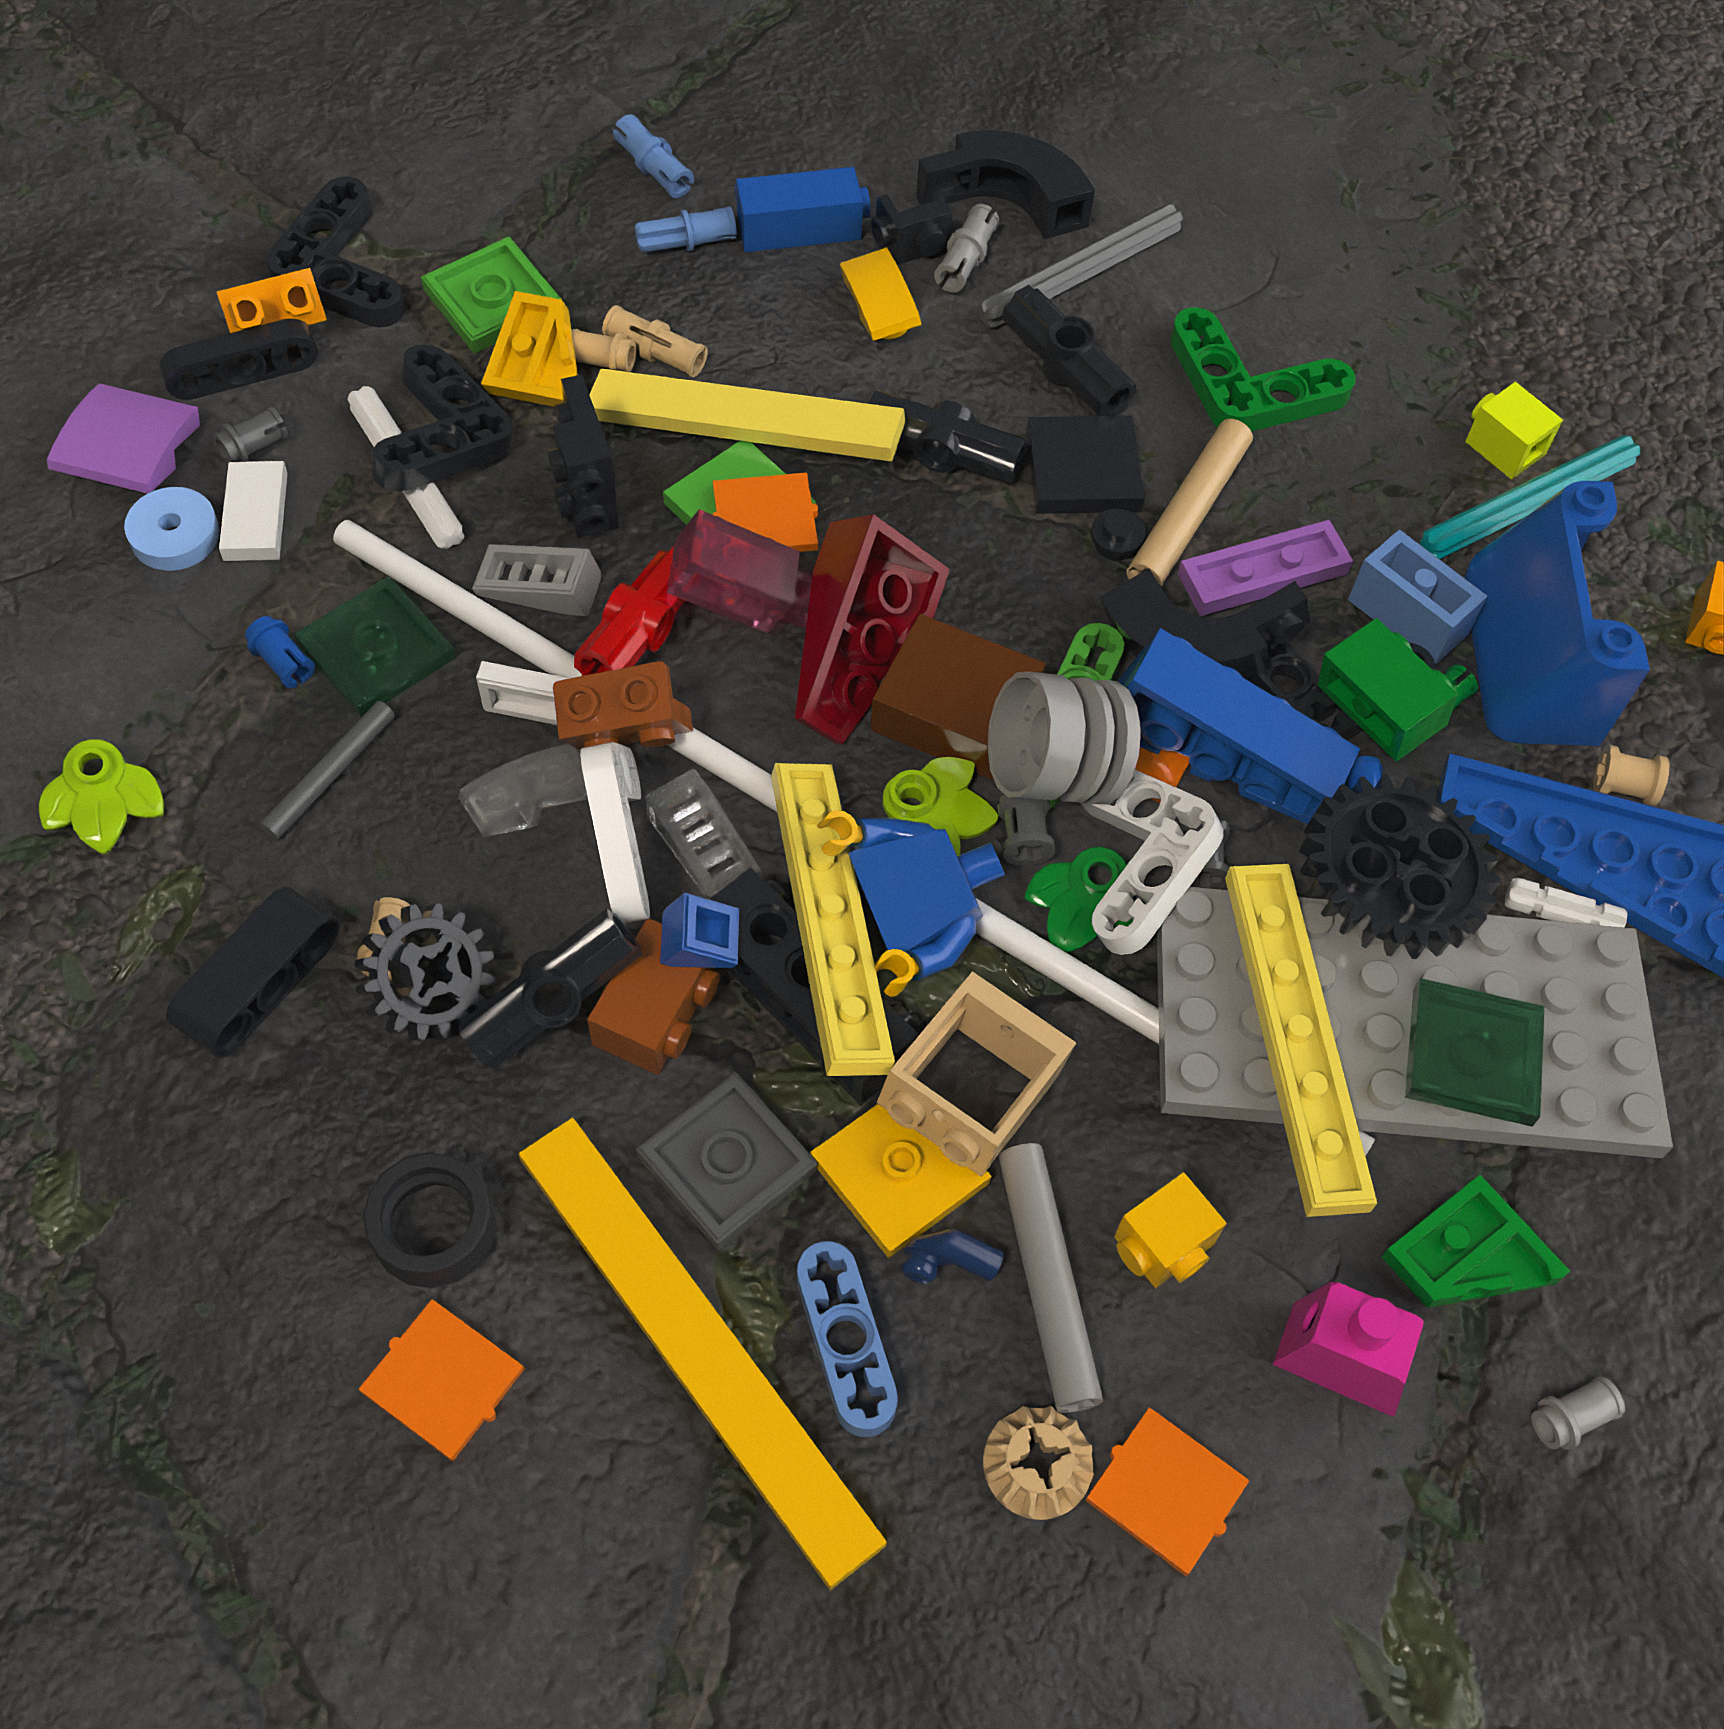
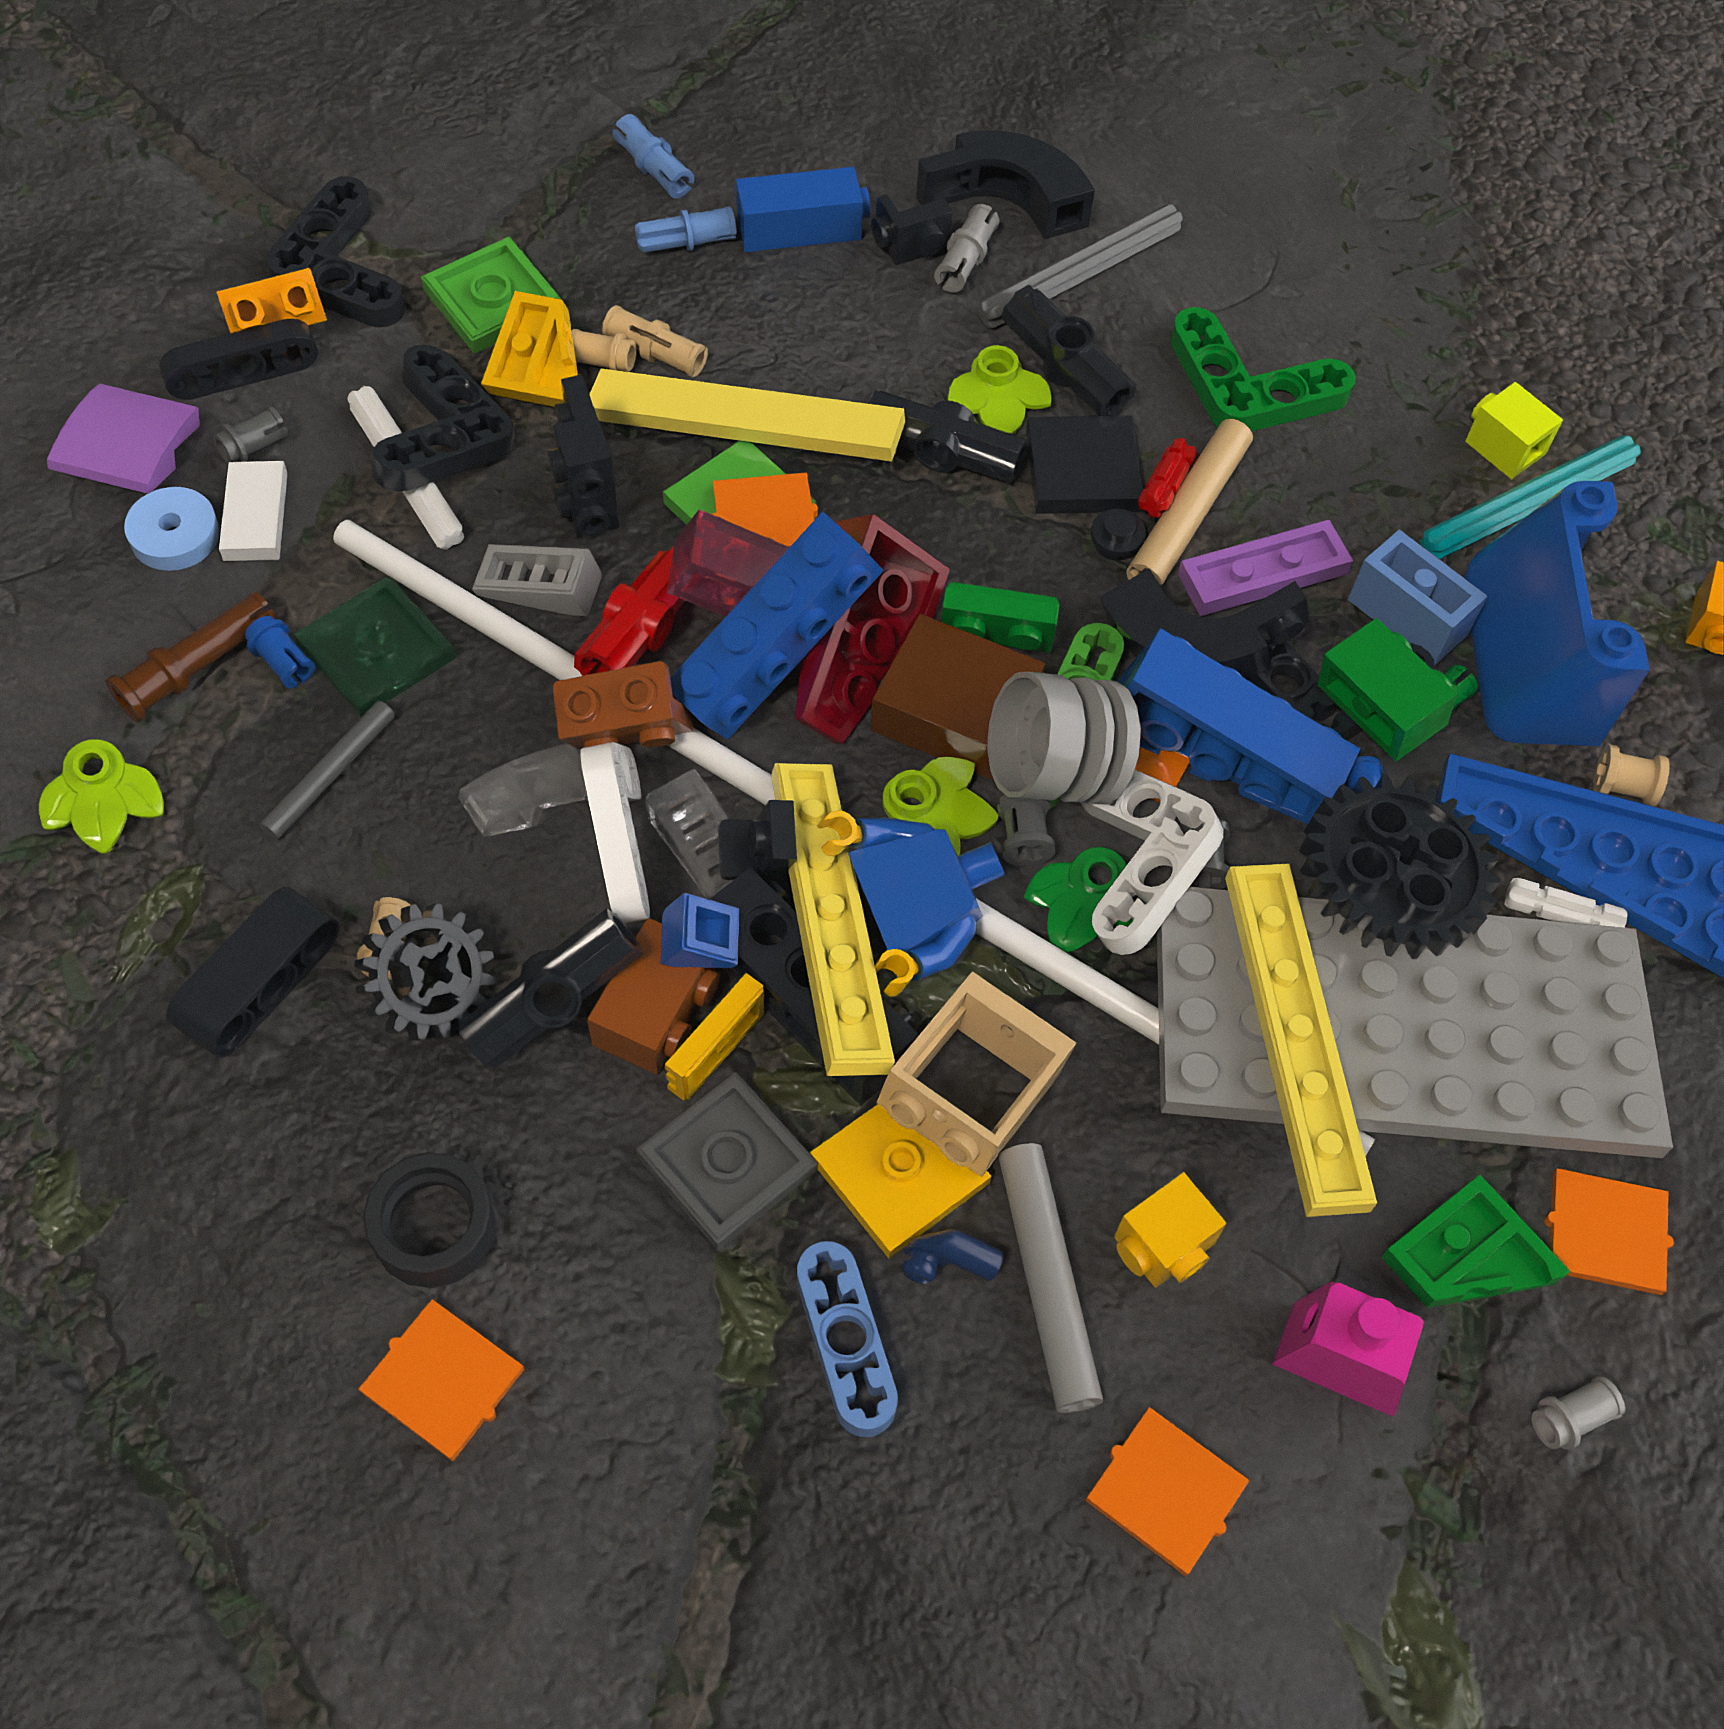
(170, 669): none -> reddish brown pin
(517, 692): white tile -> none
(704, 1355): yellow tile -> none
(715, 1038): none -> yellow tile
(762, 843): none -> black bracket
(774, 626): none -> blue brick
(880, 294): yellow slope -> none
(1000, 389): none -> lime plate
(1002, 615): none -> green bracket
(1022, 1489): tan gear -> none
(1167, 478): none -> red axle
(1475, 1052): clear green tile -> none
(1610, 1231): none -> orange piece

